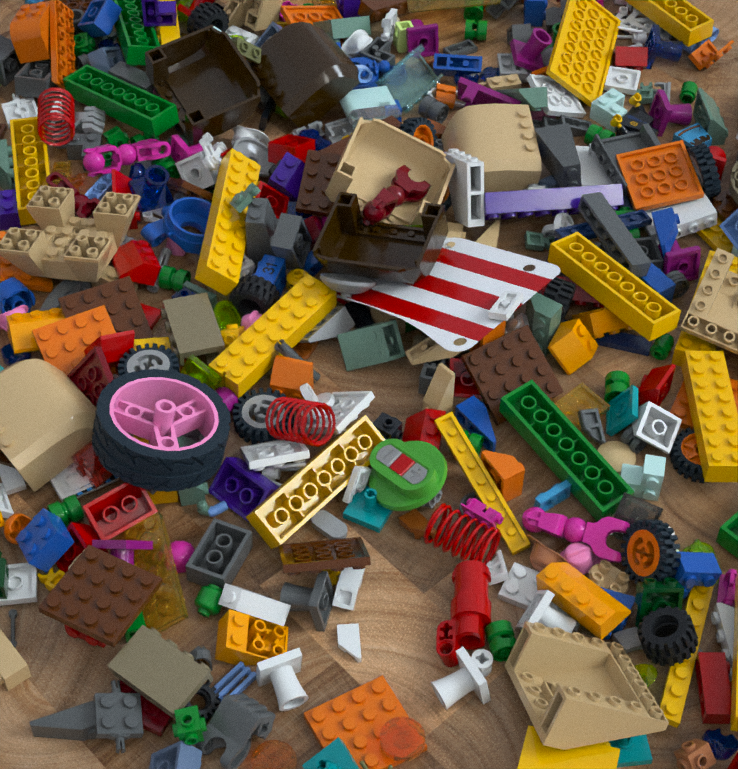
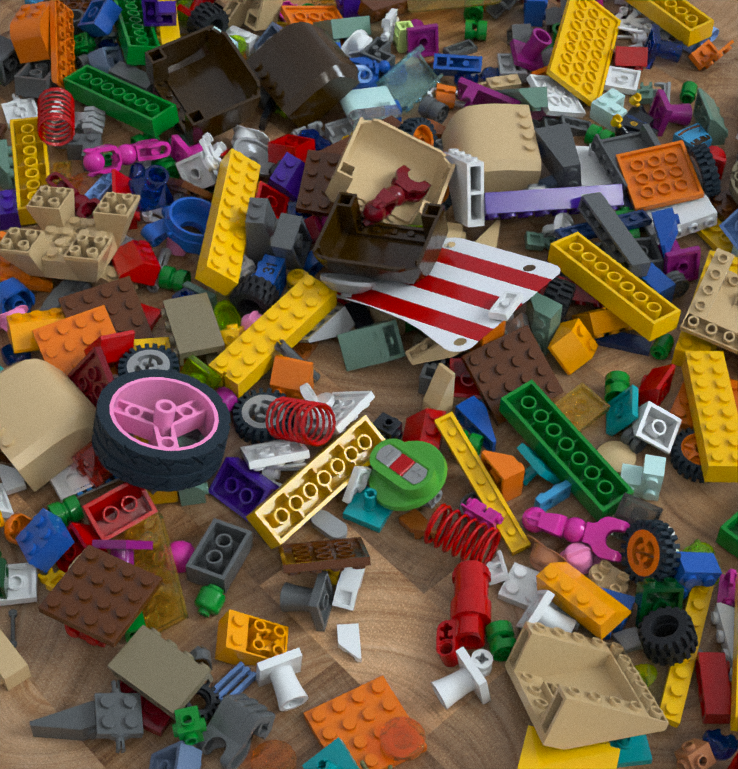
(116, 137): green brick -> none
(211, 511): arm -> none
(244, 198): sand green plate -> none
(248, 50): olive bracket -> none
(254, 604): white slope -> none
(536, 466): none -> teal tile
(591, 424): dark grey tile -> none

